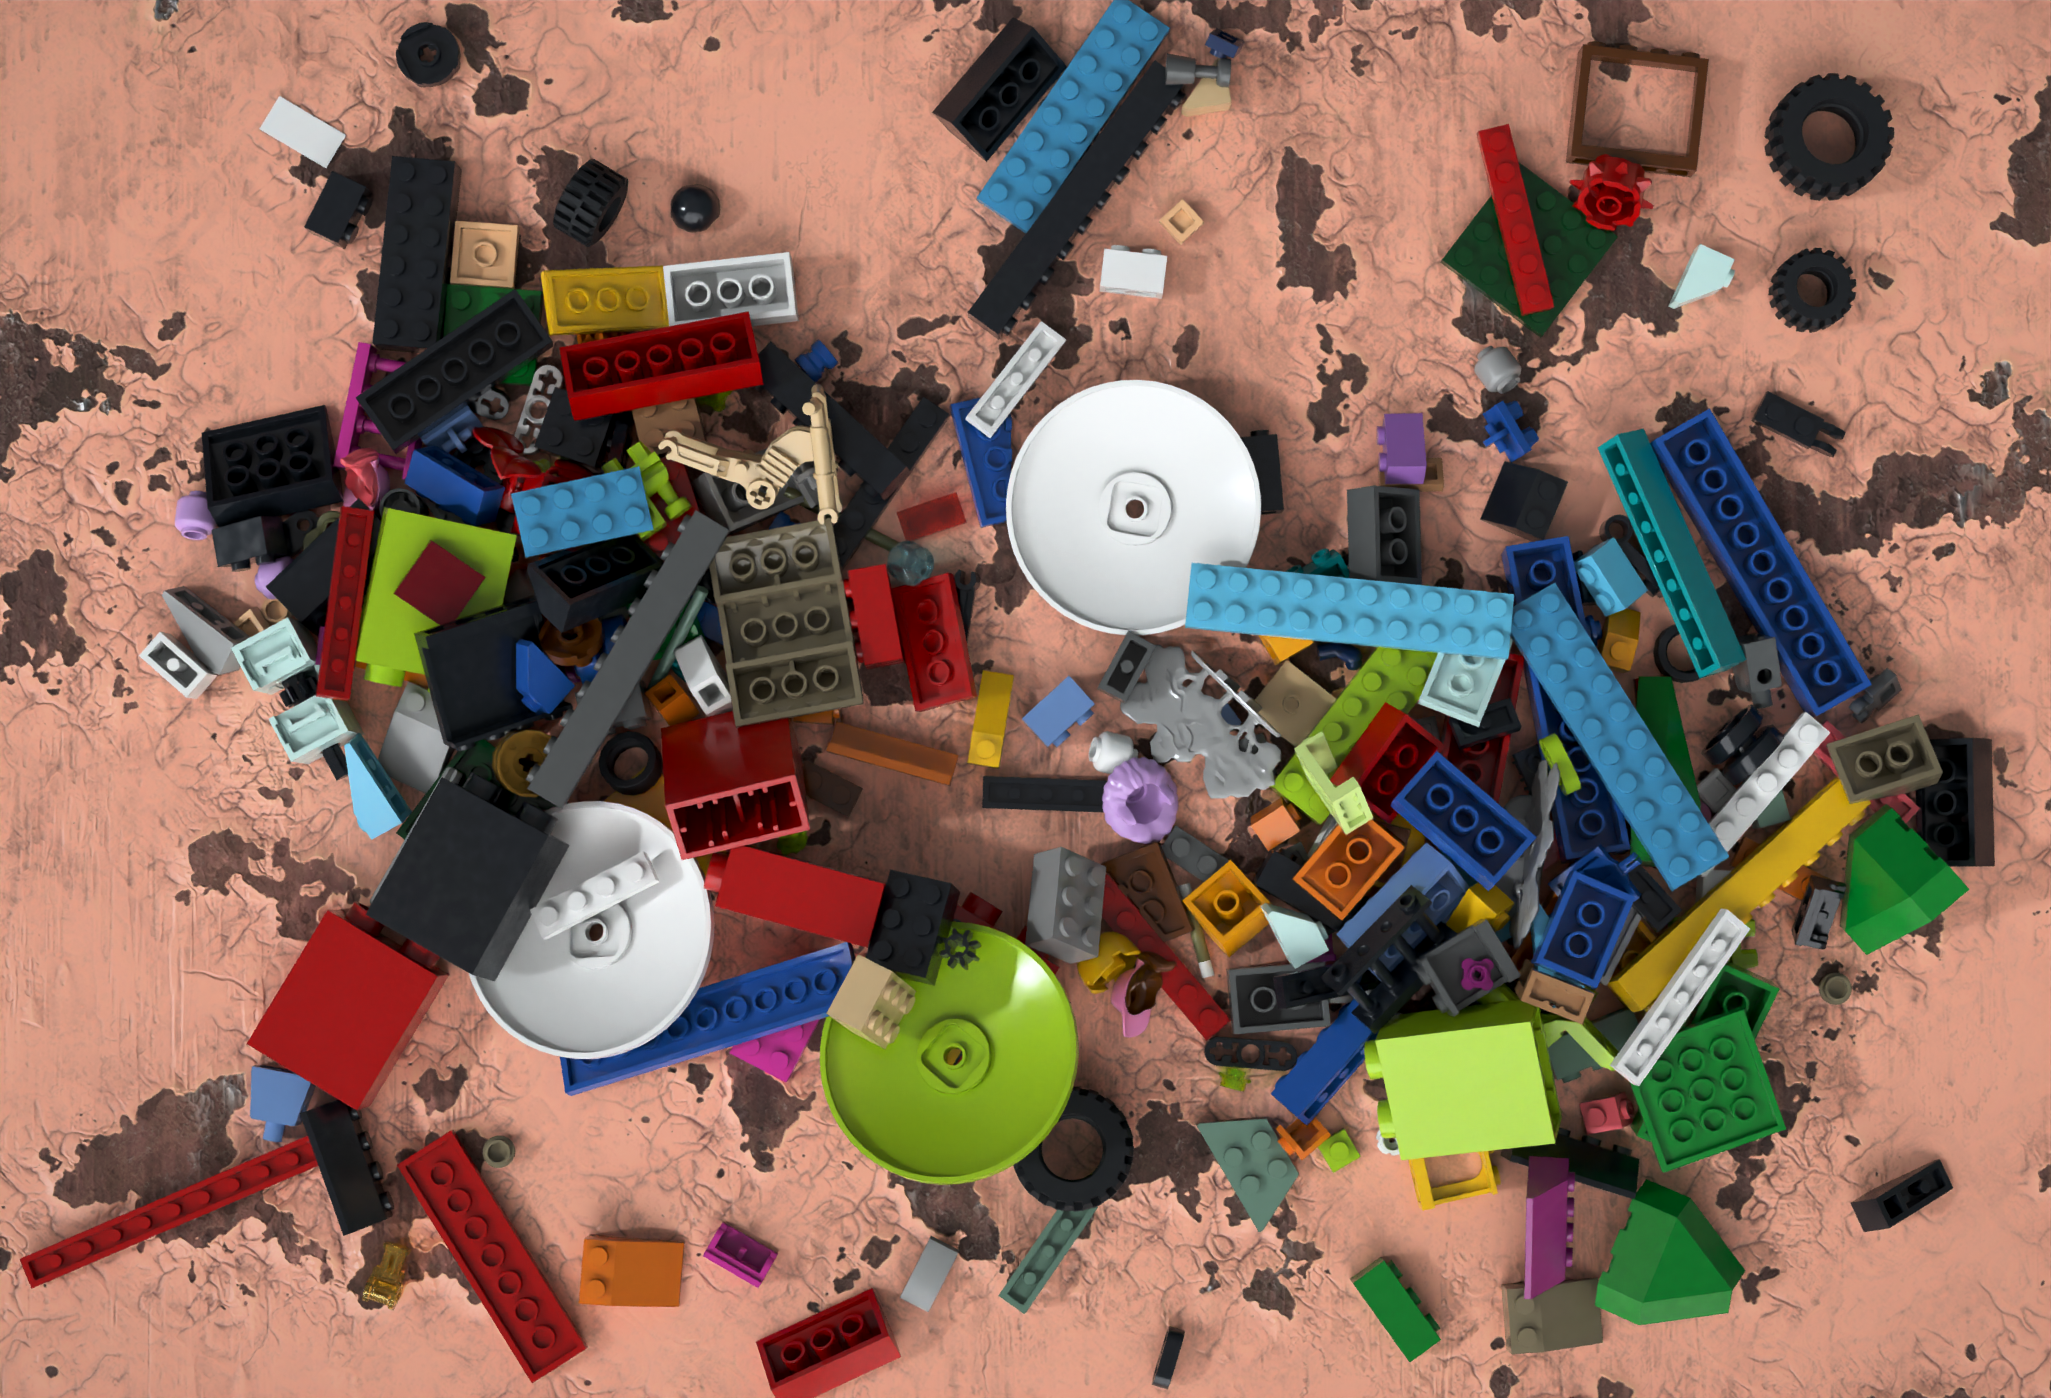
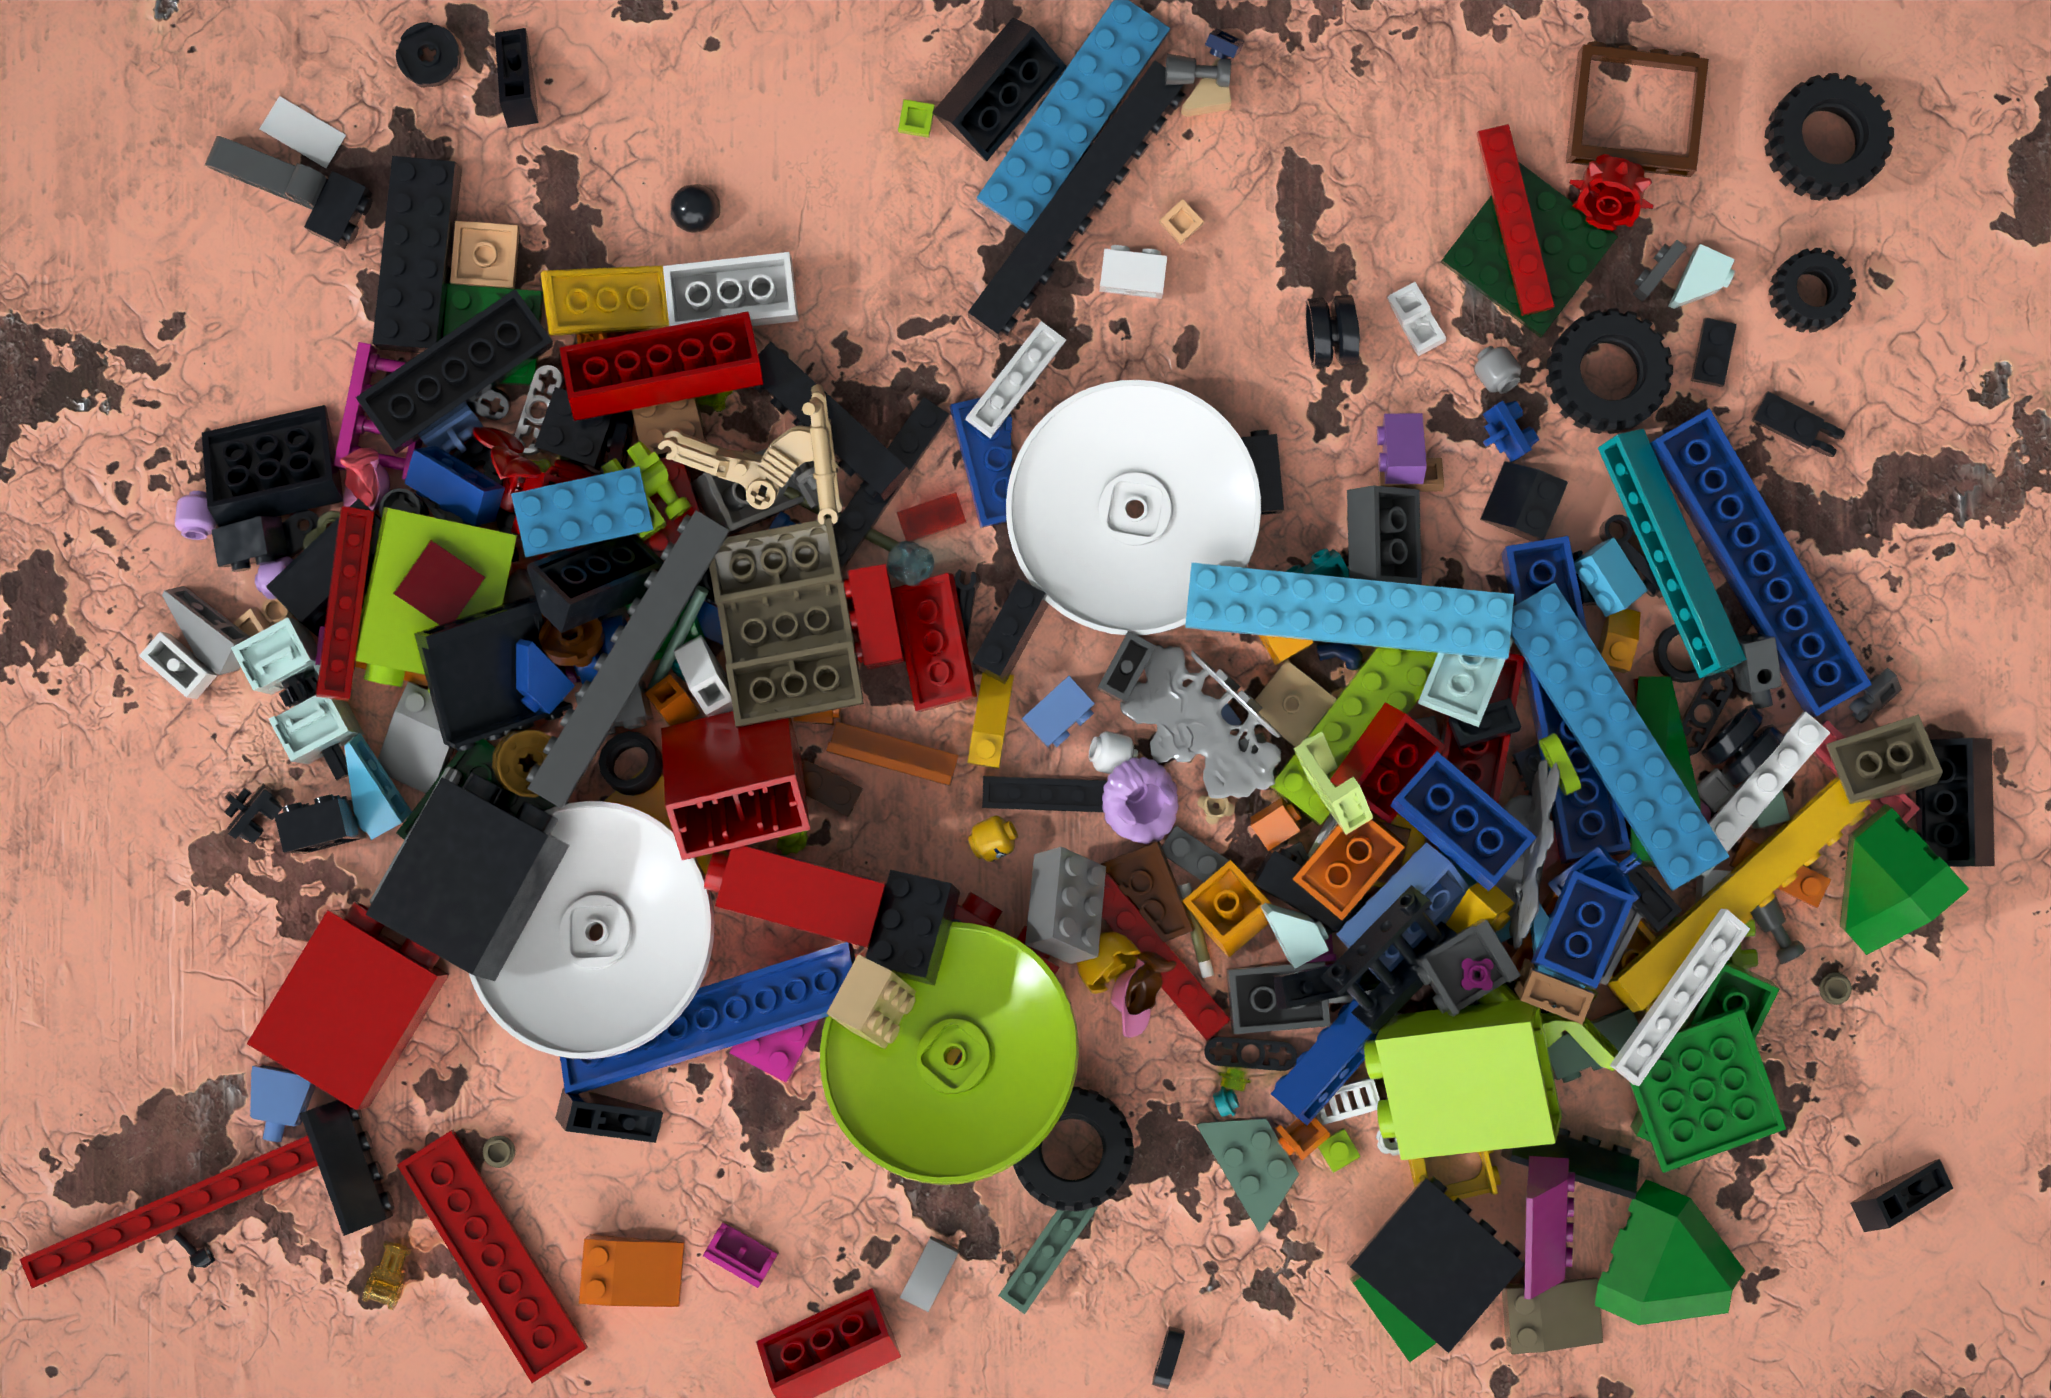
(199, 1258): none -> black hand
(243, 824): none -> black hips
(291, 182): none -> dark grey beam
(319, 825): none -> black brick
(516, 78): none -> black slope
(590, 202): black tyre -> none
(594, 895): white plate -> none
(607, 1117): none -> black slope
(816, 361): blue wheel -> none
(916, 118): none -> lime plate
(958, 957): black gear -> none
(992, 838): none -> yellow head
(1011, 631): none -> black brick
(1213, 814): none -> tan plate
(1226, 1101): none -> teal plate
(1336, 331): none -> black wheel
(1361, 1109): none -> white slope
(1416, 319): none -> white slope
(1437, 1263): none -> black panel
(1593, 628): blue plate -> none
(1607, 1113): coral bracket -> none
(1633, 337): none -> black tyre
(1665, 259): none -> dark grey plate
(1713, 352): none -> black plate
(1720, 696): none -> black beam
(1771, 919): none -> dark grey piece
(1817, 912): black hinge -> none

